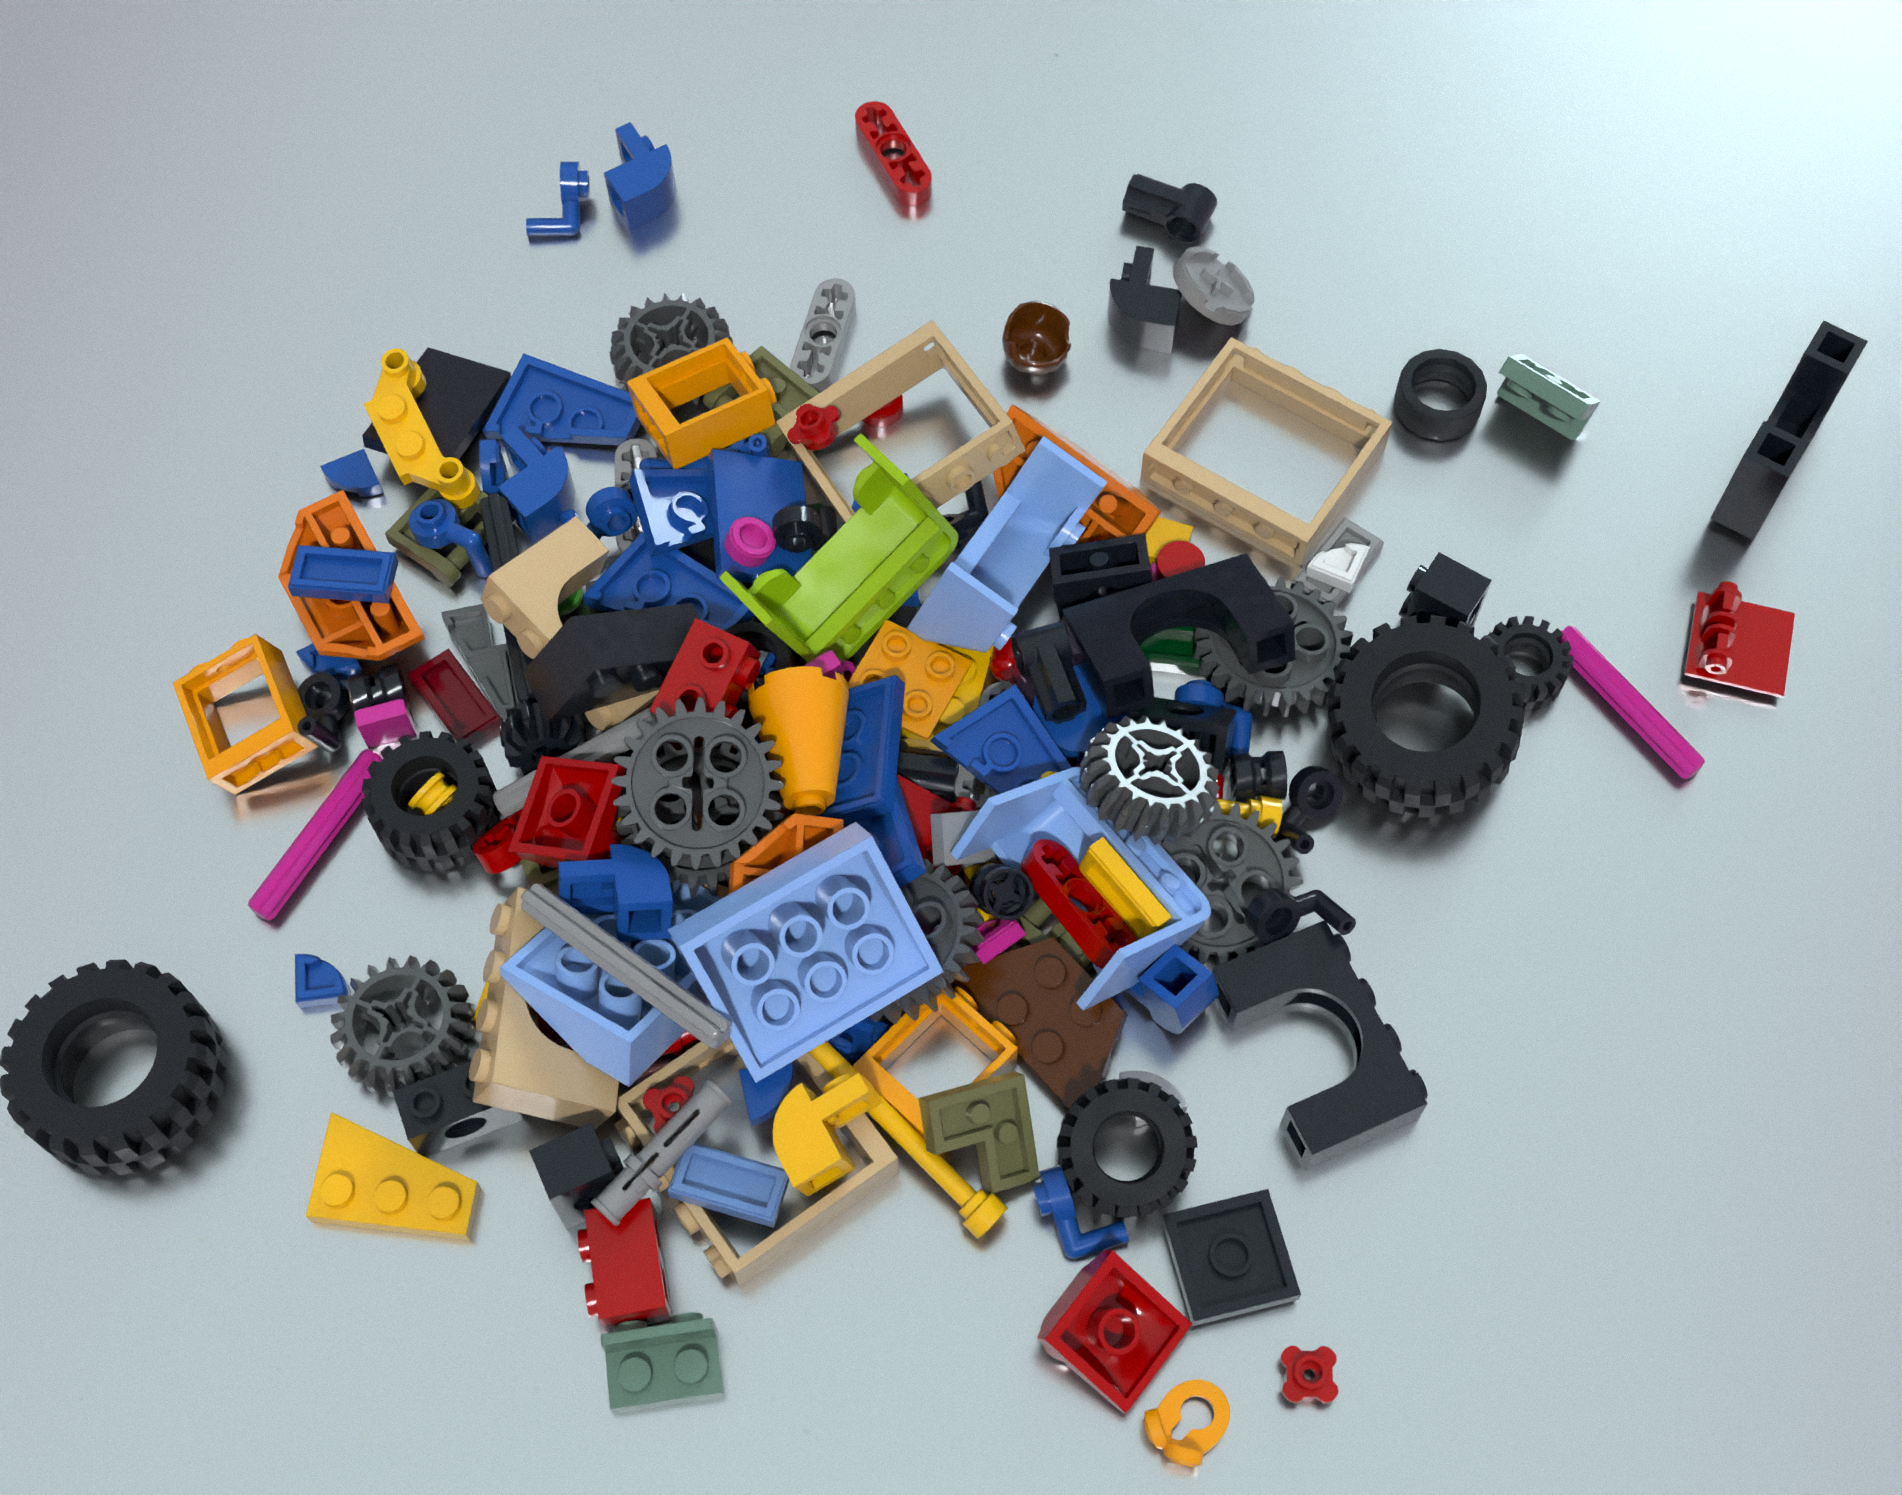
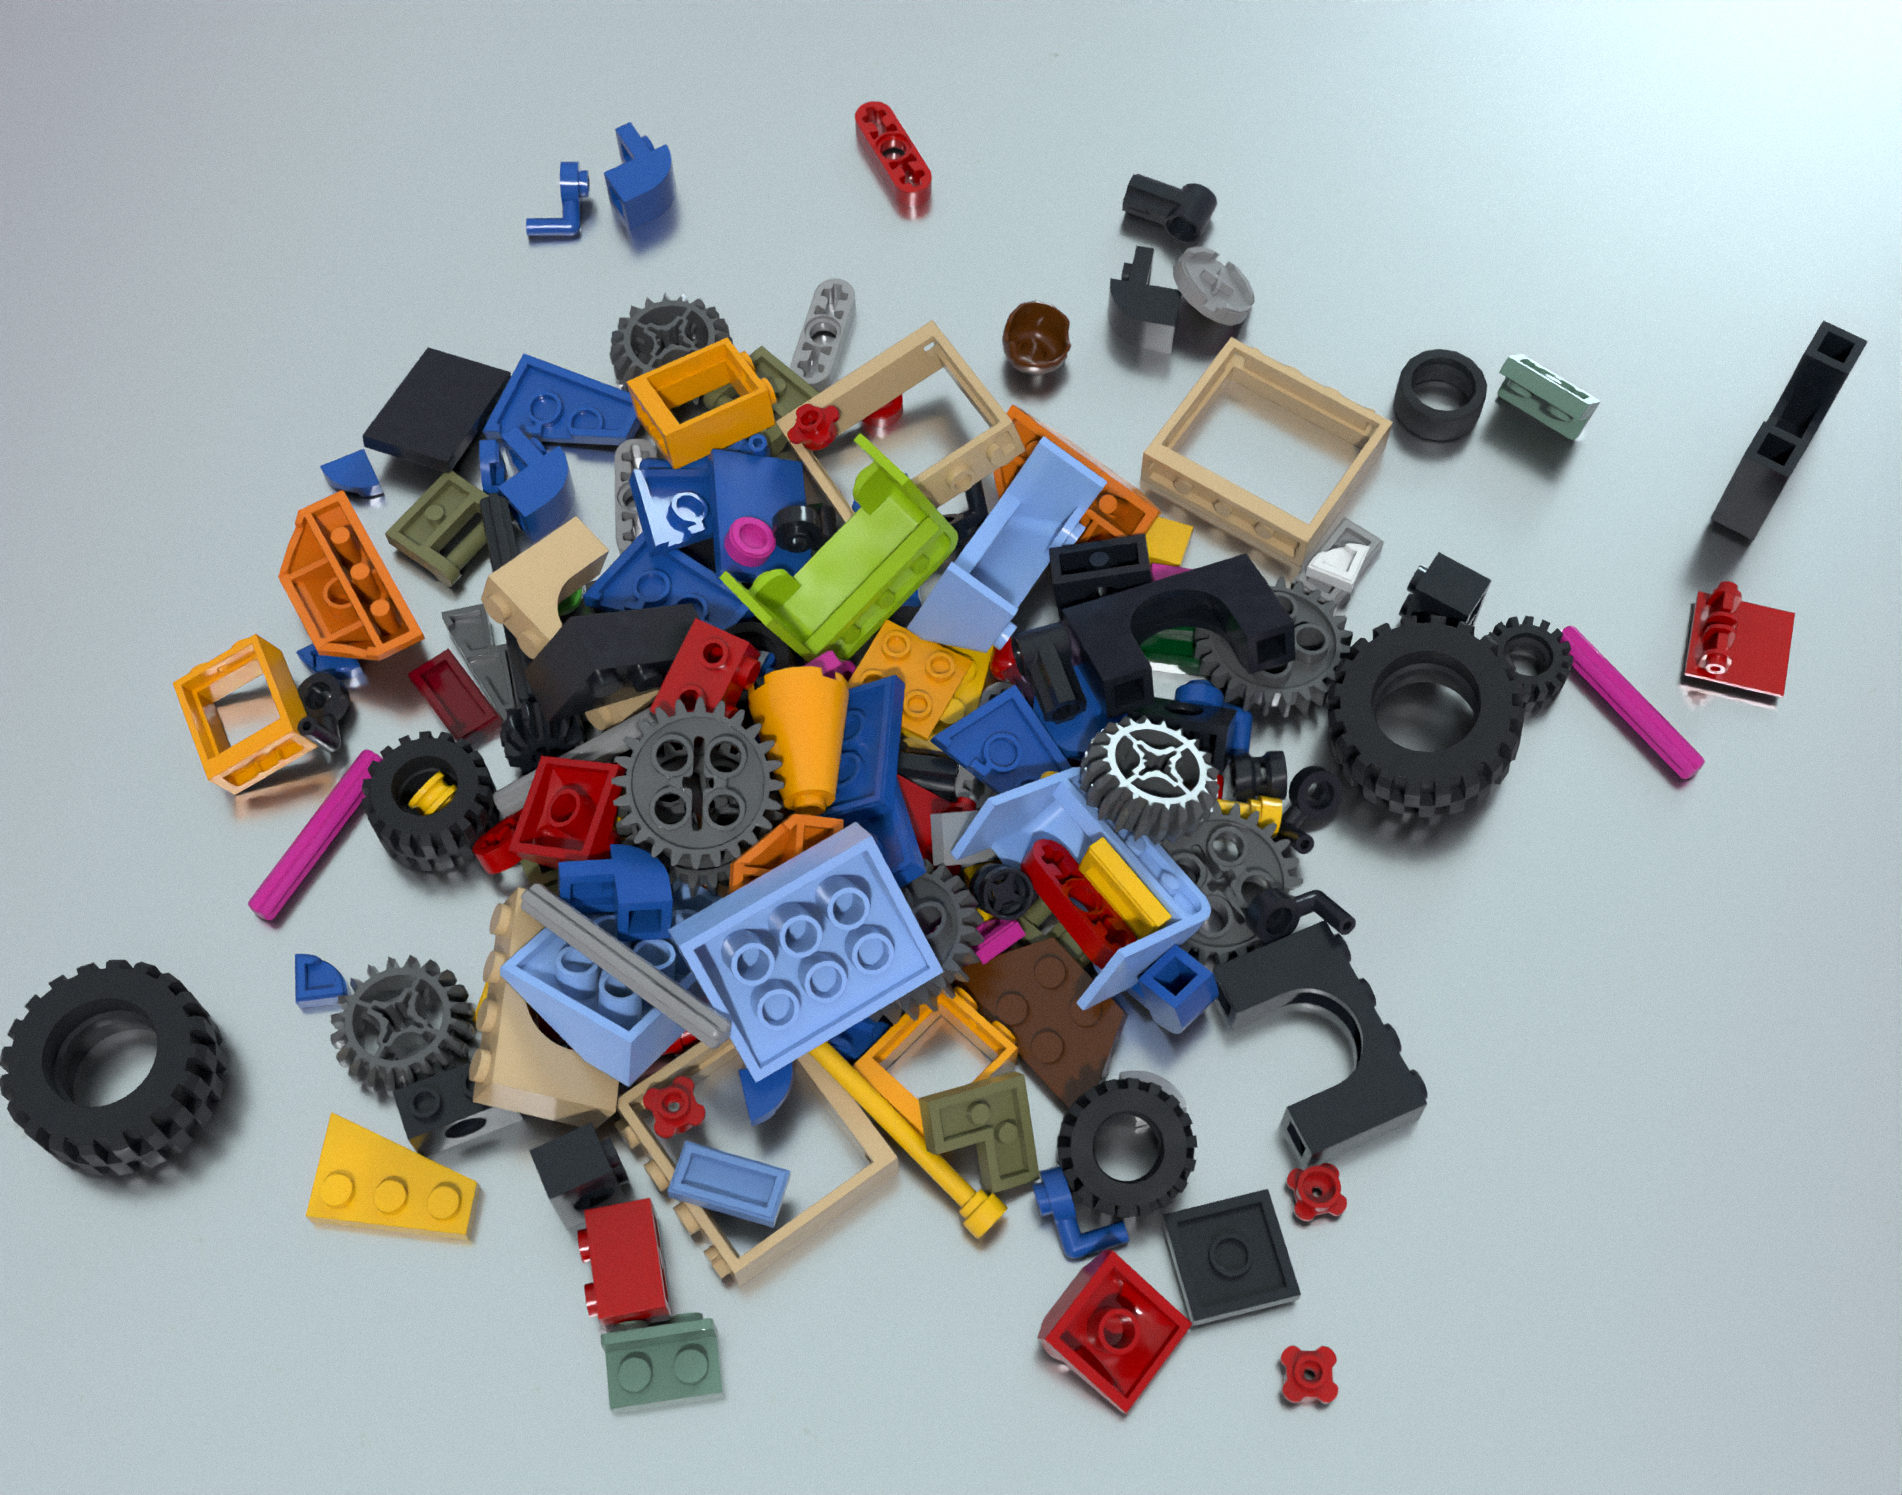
(343, 574): blue tile -> none
(378, 688): black wheel -> none
(384, 723): dark pink tile -> none
(409, 437): yellow plate -> none
(437, 525): blue plate -> none
(608, 511): blue plate -> none
(614, 1200): light grey pin -> none
(807, 1130): yellow brick -> none
(1178, 558): red tile -> none
(1196, 1443): light orange piece -> none
(1322, 1177): none -> red plate

